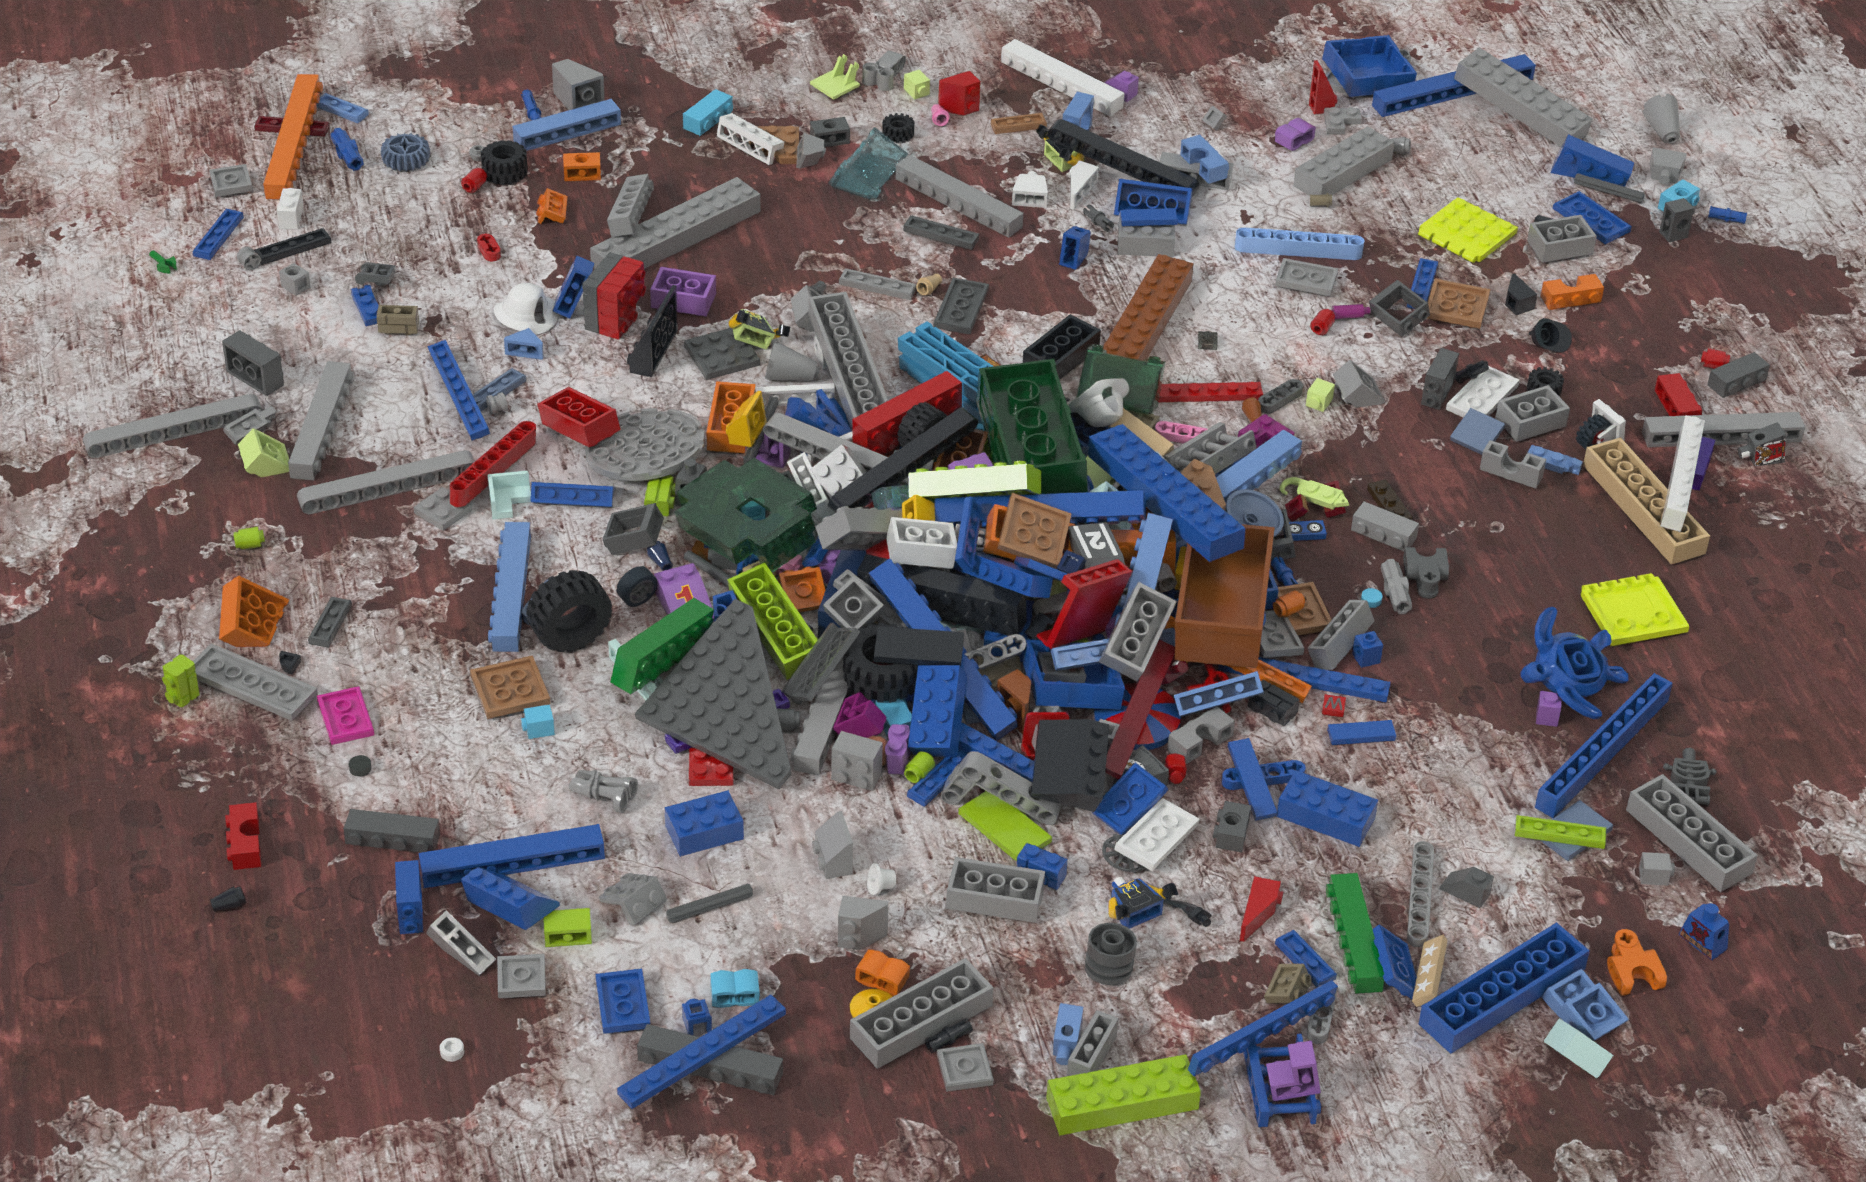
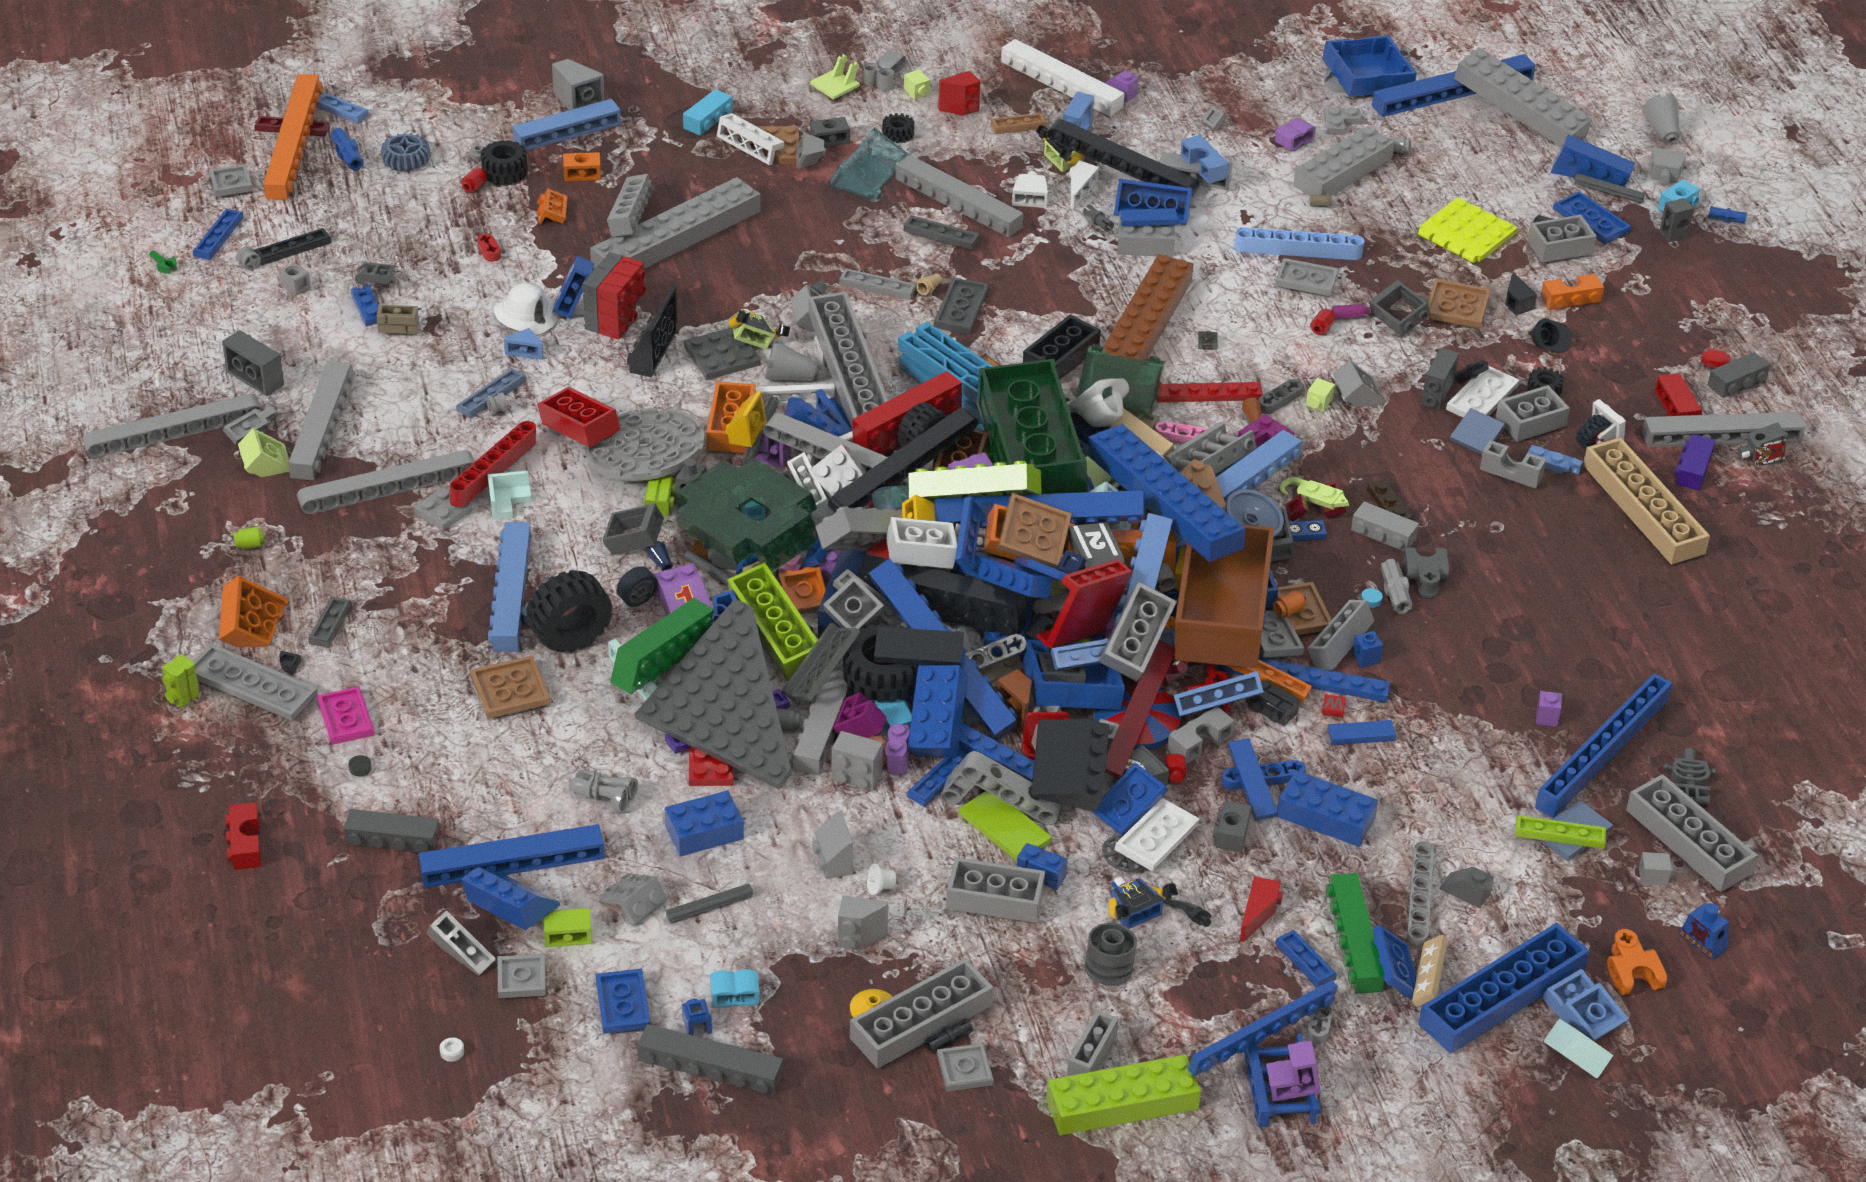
(228, 899): black cone -> none
(290, 208): white brick -> none
(409, 897): blue window -> none
(458, 390): blue plate -> none
(533, 111): blue pin -> none
(538, 721): medium azure brick -> none
(572, 494): blue fence -> none
(694, 290): medium lavender brick -> none
(701, 1051): blue plate -> none
(882, 972): orange brick -> none
(919, 766): lime brick -> none
(939, 115): bright pink cone -> none
(1067, 1031): medium blue torso -> none
(1075, 241): blue torso -> none
(1284, 573): blue pin -> none
(1288, 983): dark tan bracket -> none
(1321, 91): red slope -> none
(1424, 278): blue tile -> none
(1571, 665): blue animal -> none
(1634, 609): neon yellow hinge -> none
(1682, 473): white brick -> none

